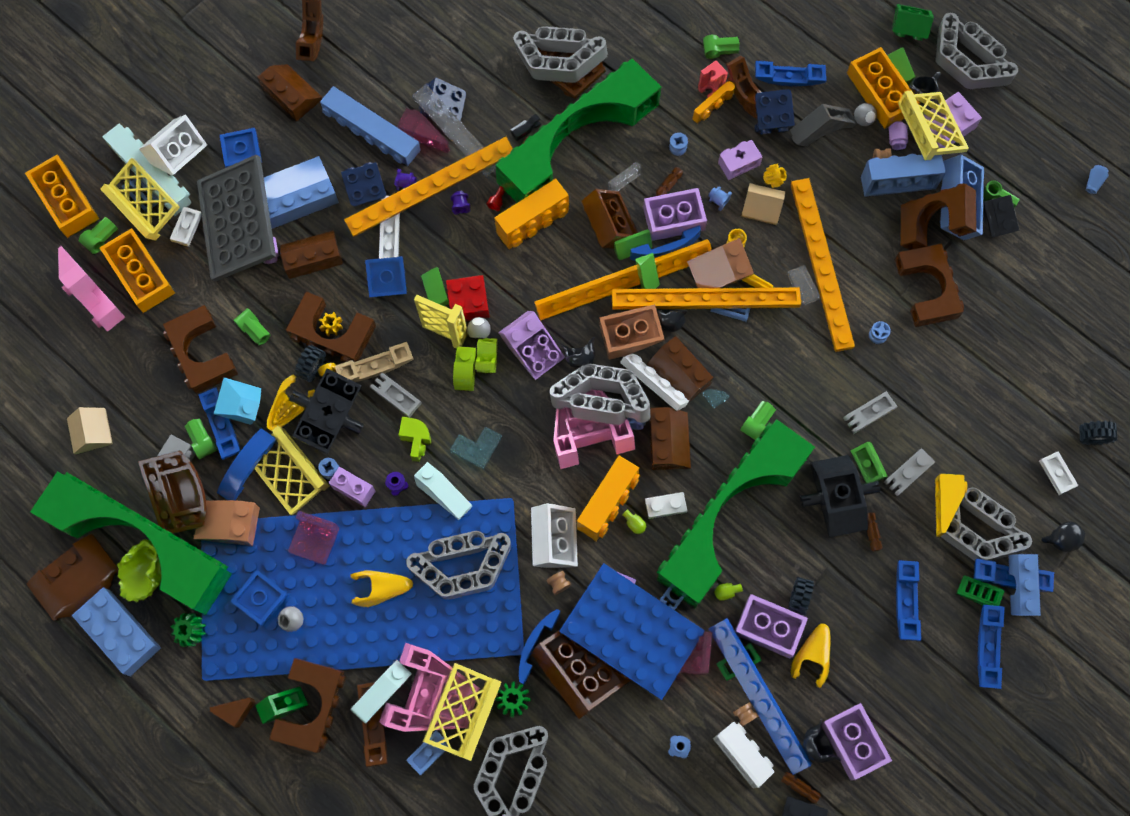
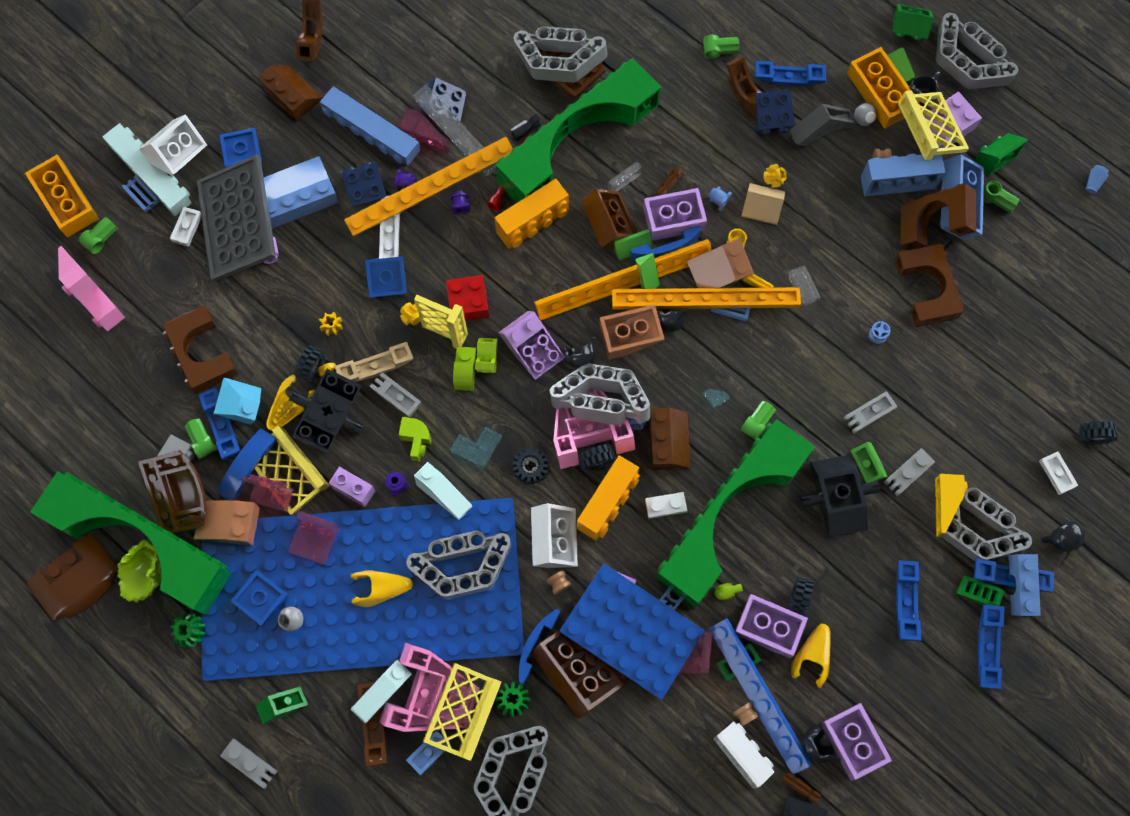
(89, 429): tan slope -> none
(116, 632): medium blue brick -> none
(133, 212): light yellow fence -> none
(137, 270): light orange brick -> none
(234, 712): reddish brown slope -> none
(248, 762): none -> light grey hinge
(249, 323): bright green piece -> none
(269, 492): none -> clear pink bracket
(310, 254): reddish brown slope -> none
(311, 735): reddish brown arch -> none
(330, 470): medium blue wheel -> none
(347, 347): reddish brown arch -> none
(409, 314): none -> yellow gear
(434, 287): bright green slope -> none
(478, 328): light grey piece -> none
(523, 459): none -> black bush
(597, 458): none -> black bush
(635, 522): lime cylinder -> none
(659, 385): white plate -> none
(673, 751): medium blue brick -> none
(678, 148): medium blue wheel -> none
(681, 369): reddish brown slope -> none
(704, 110): light orange plate -> none
(712, 78): coral hinge -> none
(740, 159): lavender brick -> none
(822, 265): light orange plate -> none
(873, 532): reddish brown axle -> none
(898, 135): lavender brick -> none
(1000, 152): none -> green slope
(1001, 216): black plate -> none

